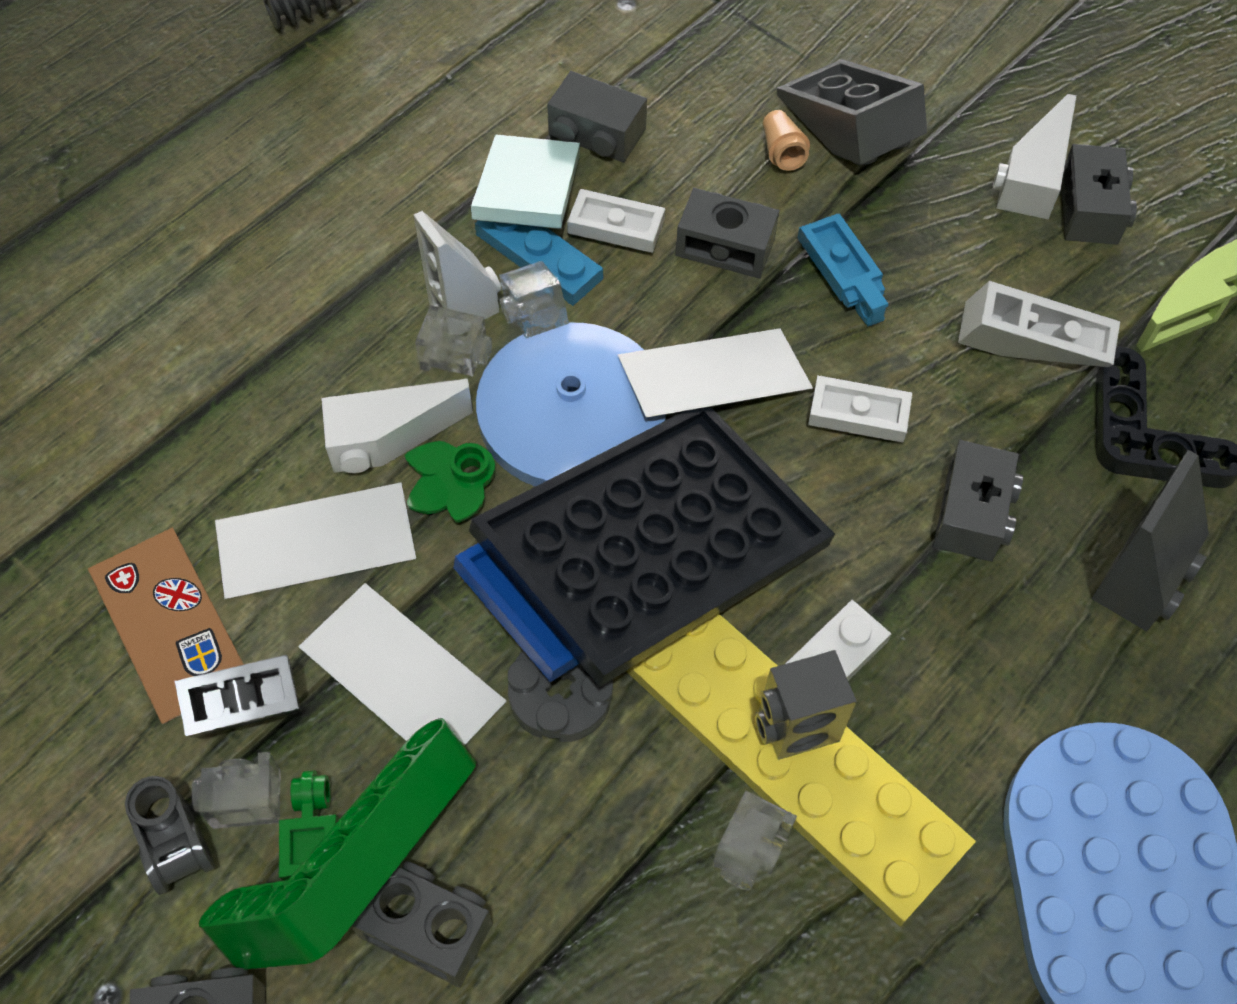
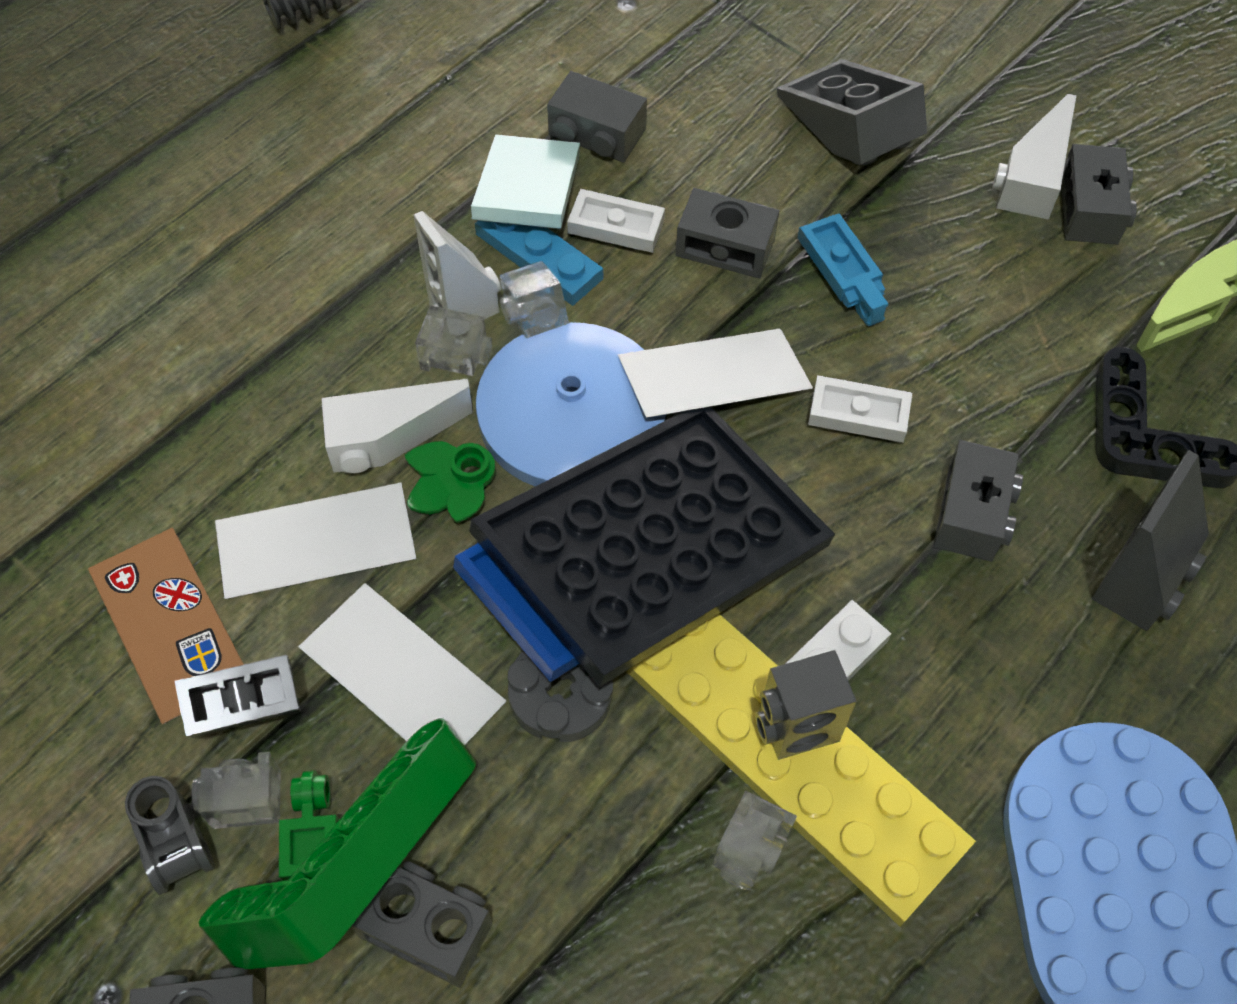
(785, 141): light nougat cone -> none
(1036, 328): white slope -> none

